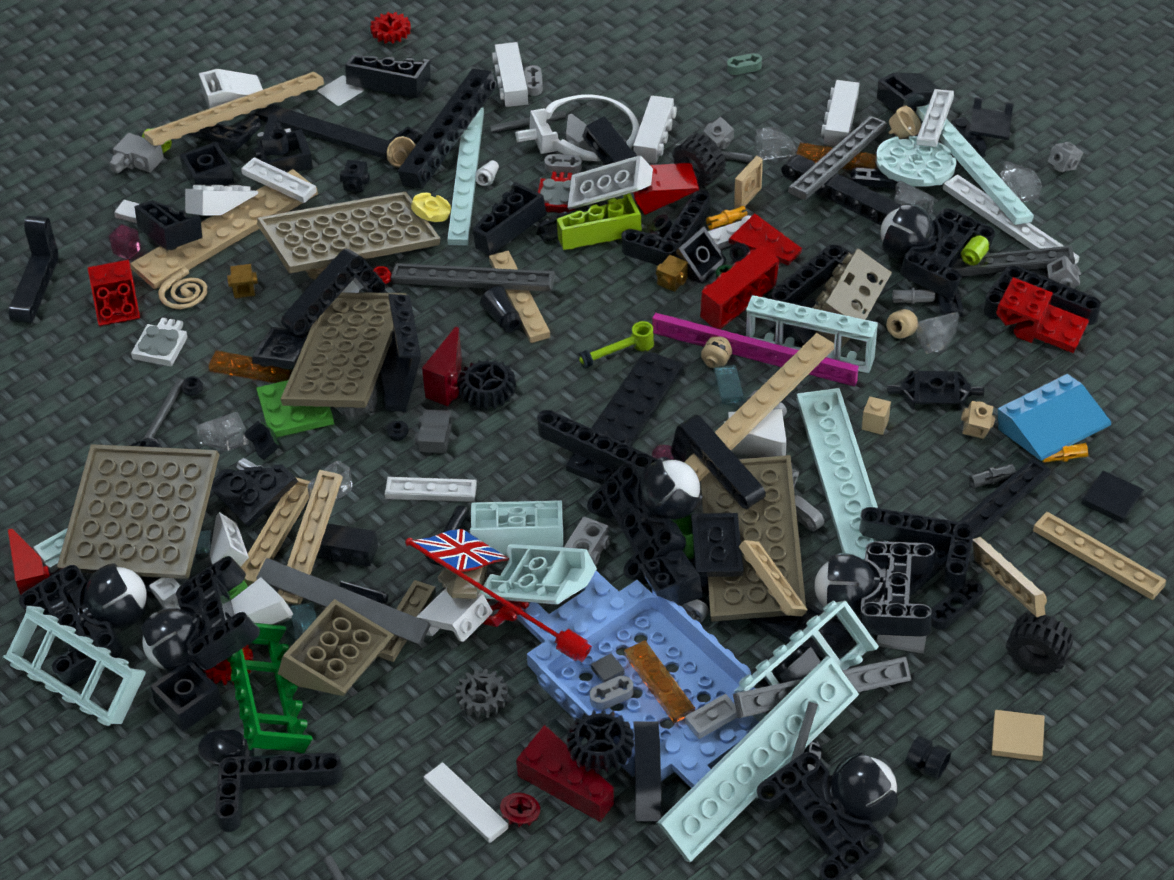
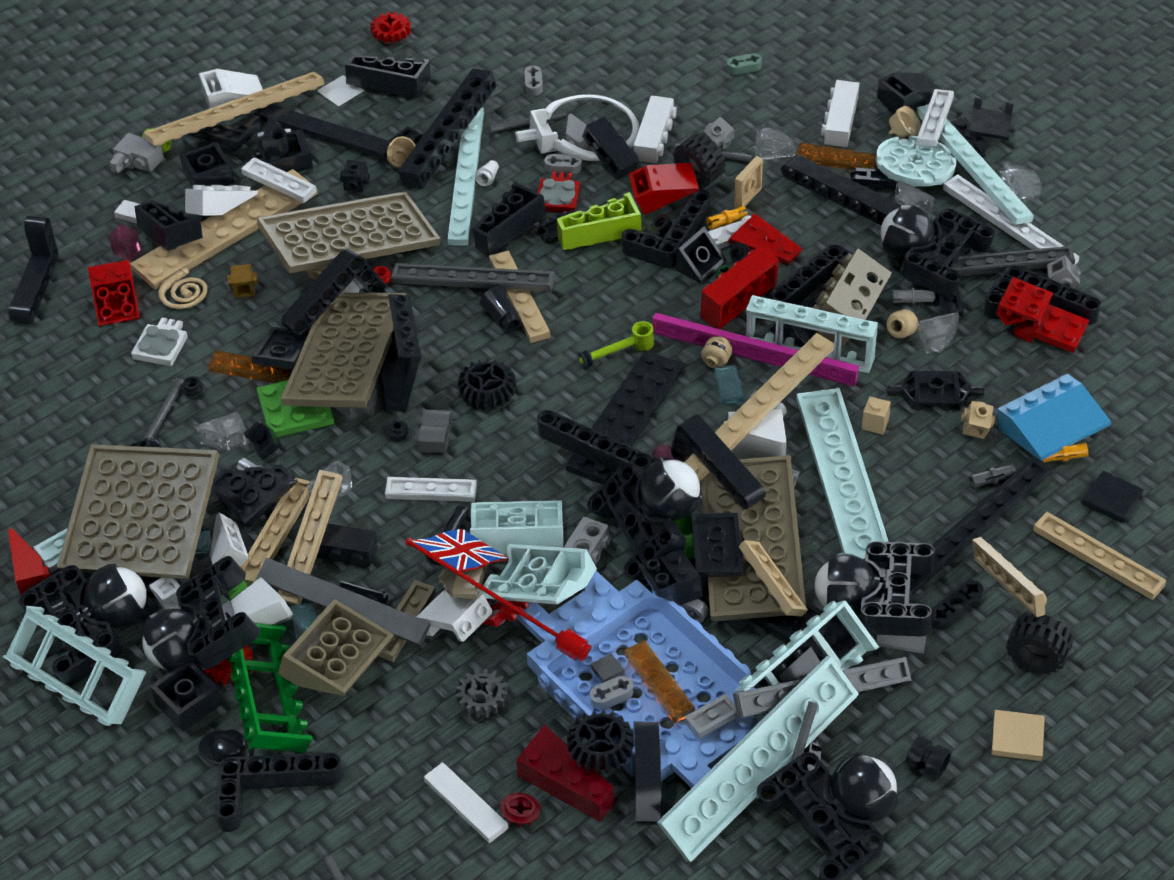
(431, 208): light yellow tile -> none
(443, 370): dark red slope -> none
(510, 74): white brick -> none
(609, 181): white slope -> none
(672, 273): pearl gold brick -> none
(808, 515): light grey beam -> none
(837, 158): dark grey tile -> none
(913, 528): black beam -> none
(975, 250): lime brick -> none
(1065, 156): light grey brick -> none

